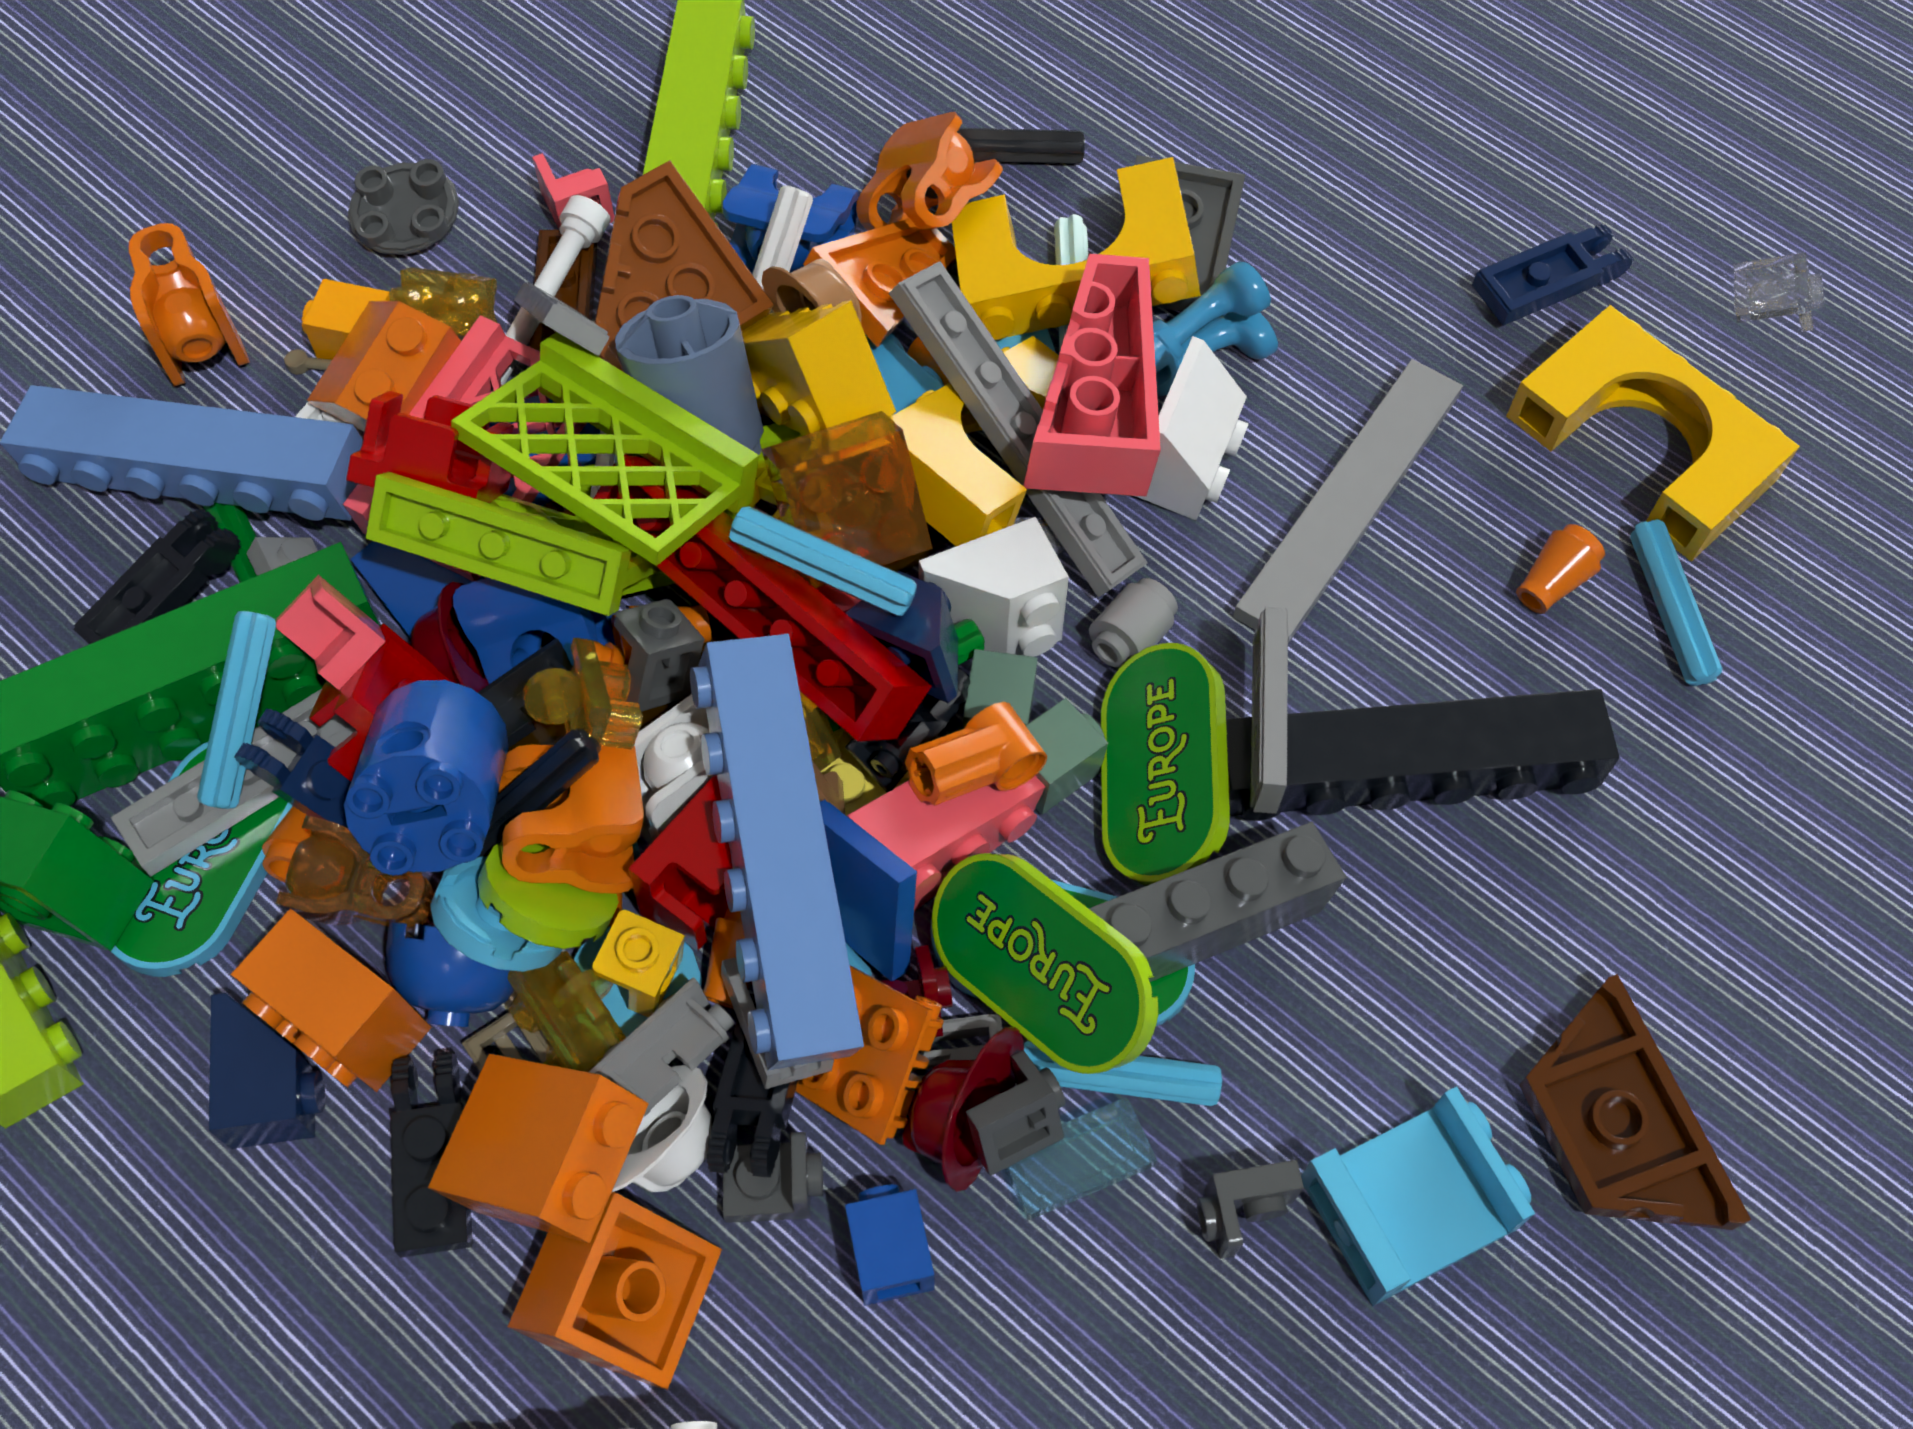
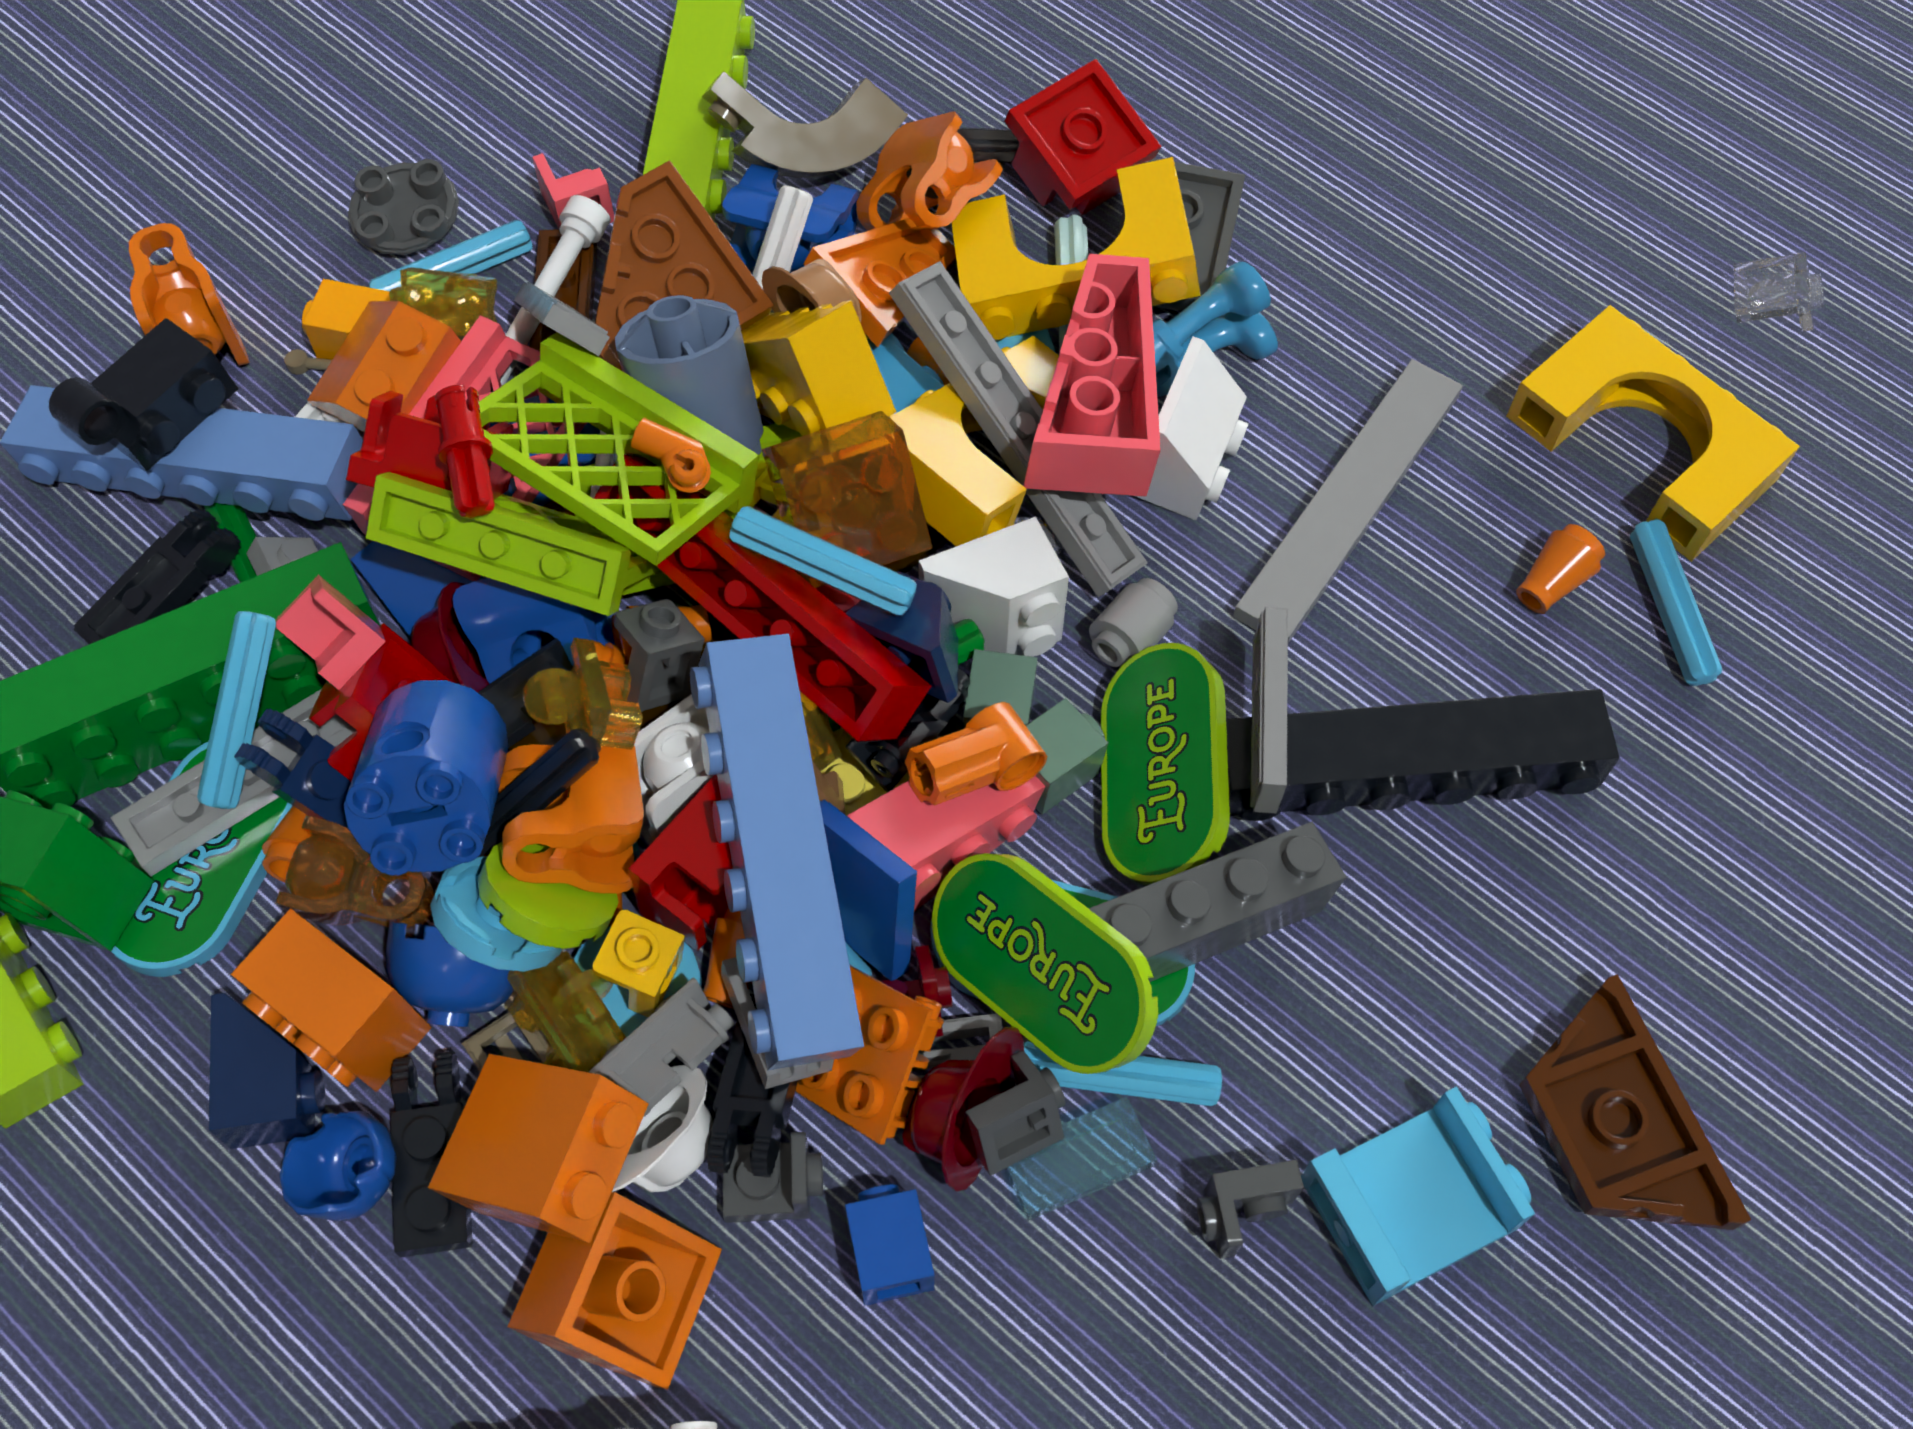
(146, 396): none -> black hinge
(339, 1167): none -> blue hair
(465, 450): none -> red axle
(468, 256): none -> medium azure axle
(680, 455): none -> orange arm
(810, 150): none -> dark tan arch
(1078, 138): none -> red panel
(1550, 273): dark blue hinge -> none

